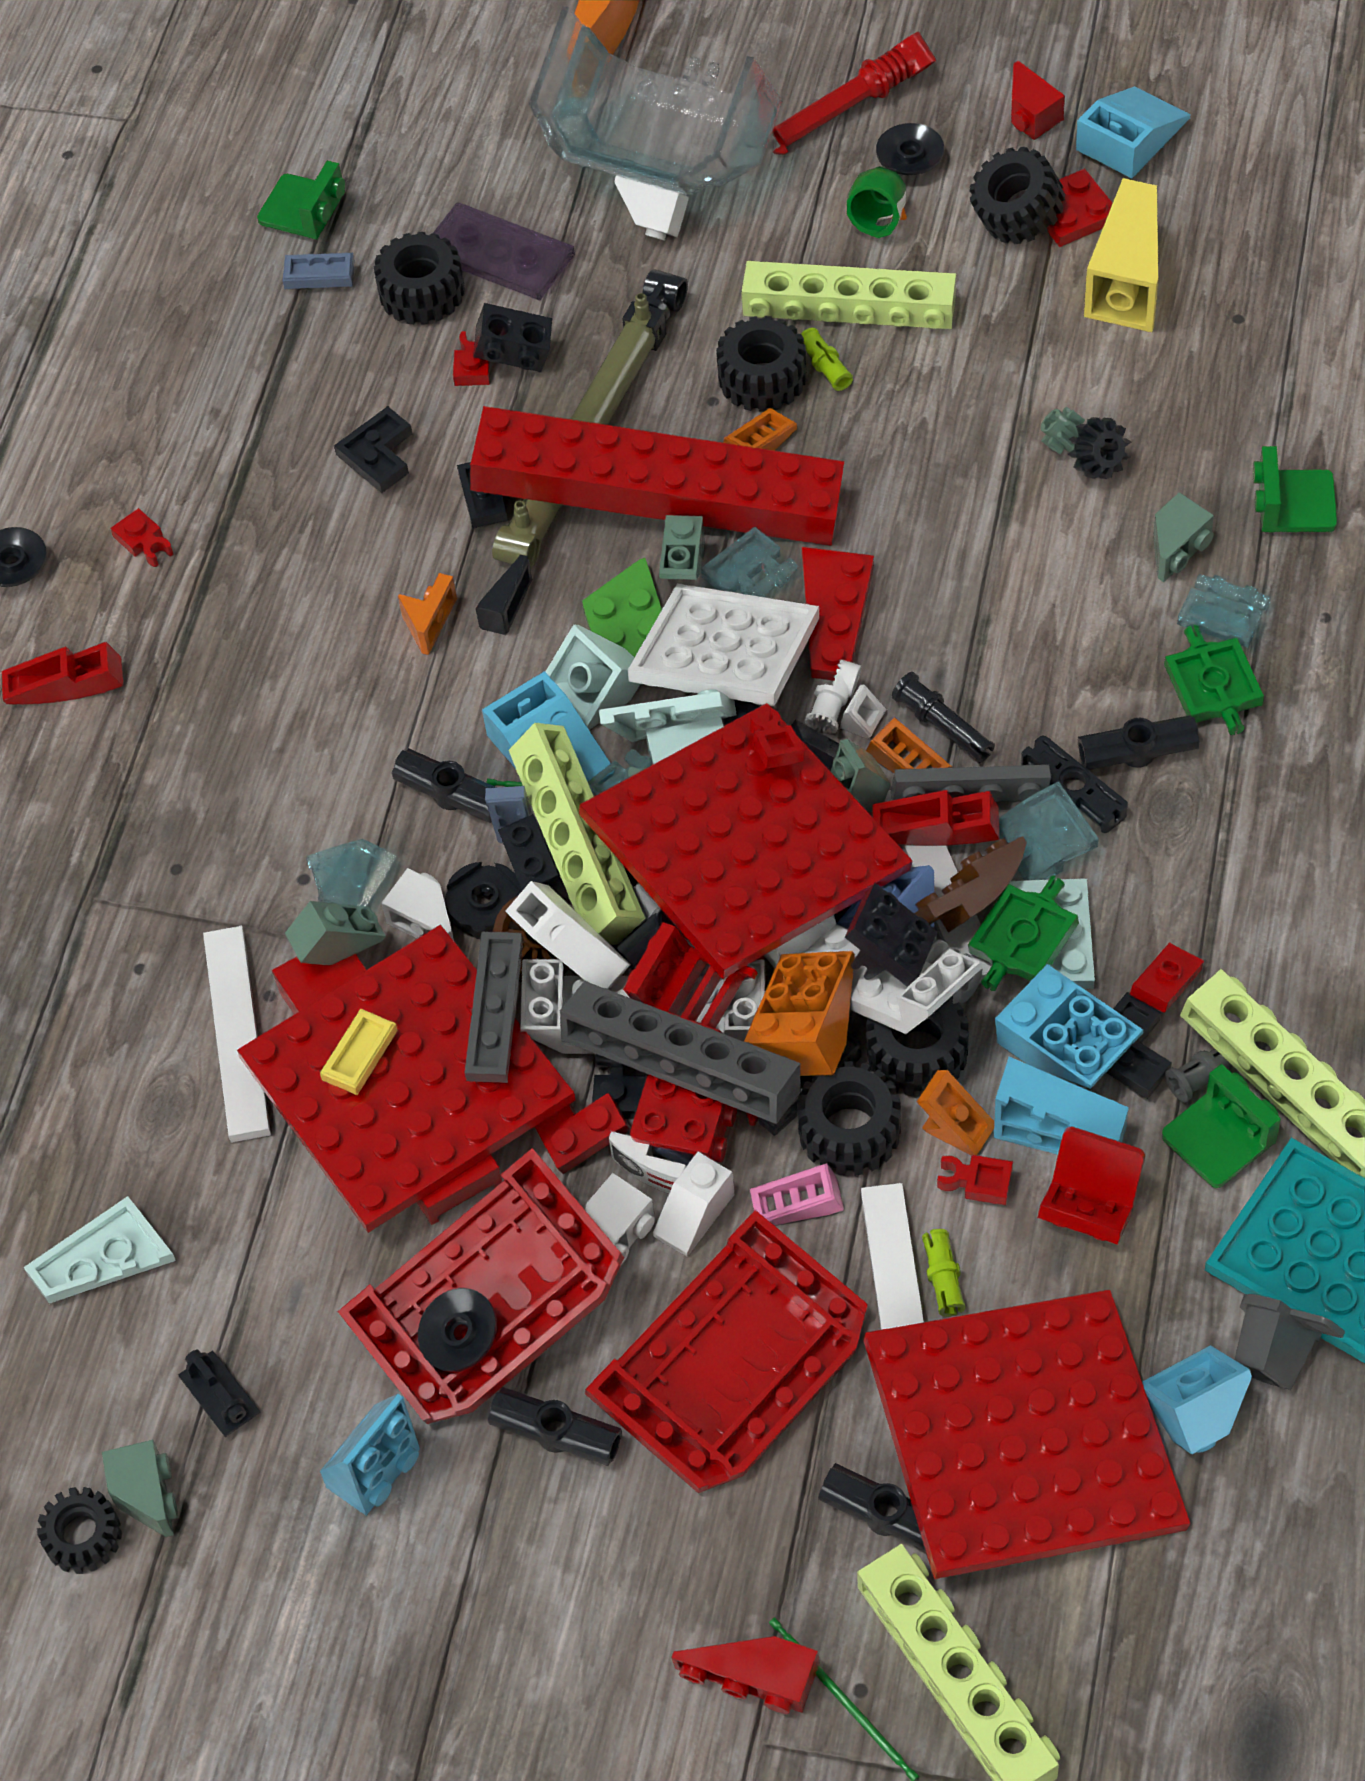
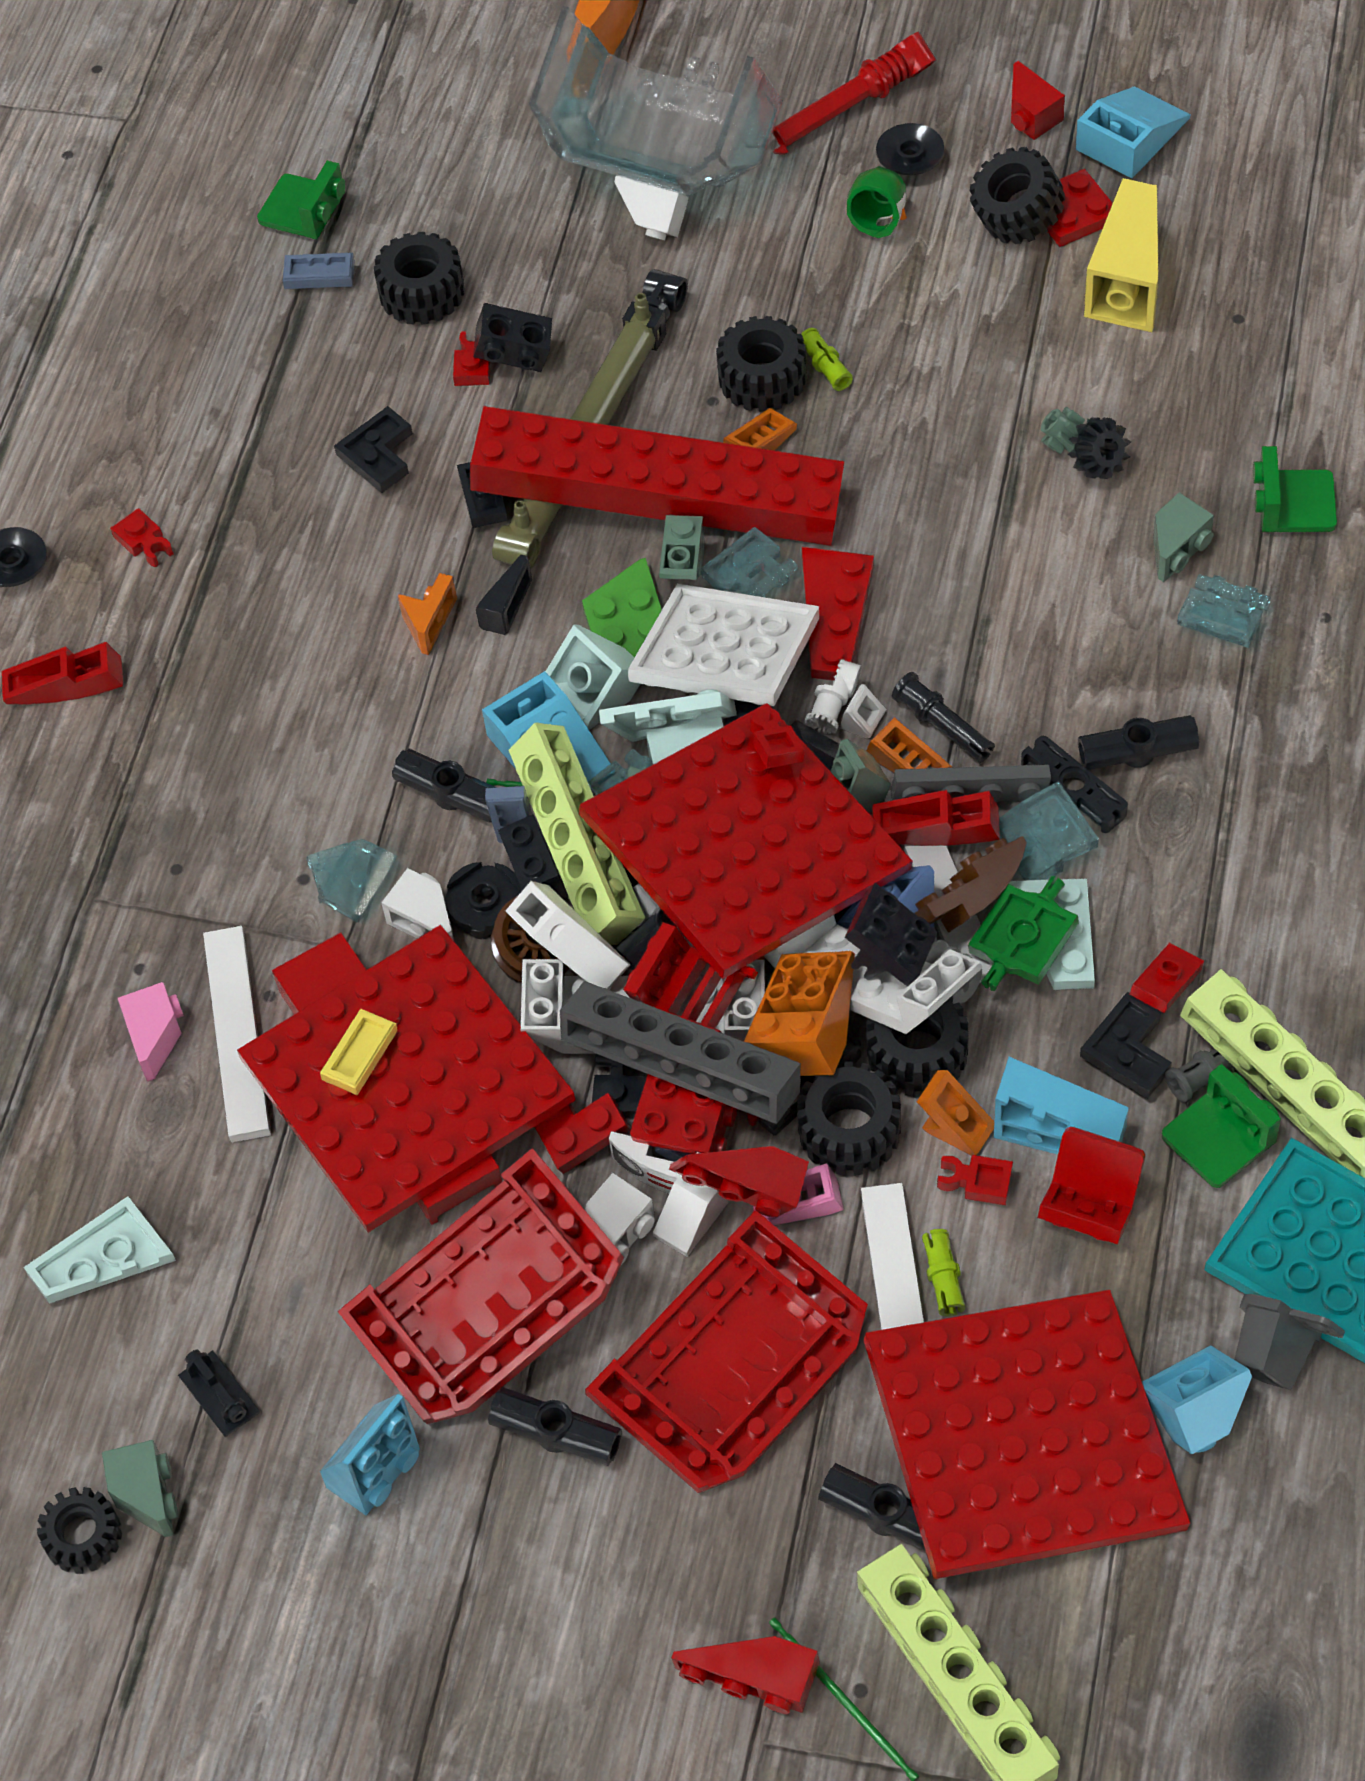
(152, 1025): none -> bright pink slope
(333, 932): sand green slope -> none
(444, 1322): black dish -> none
(494, 1007): dark grey plate -> none
(505, 251): clear purple plate -> none
(757, 1176): none -> red slope
(849, 294): yellowish green brick -> none
(1064, 1029): medium azure slope -> none
(1214, 680): green plate -> none

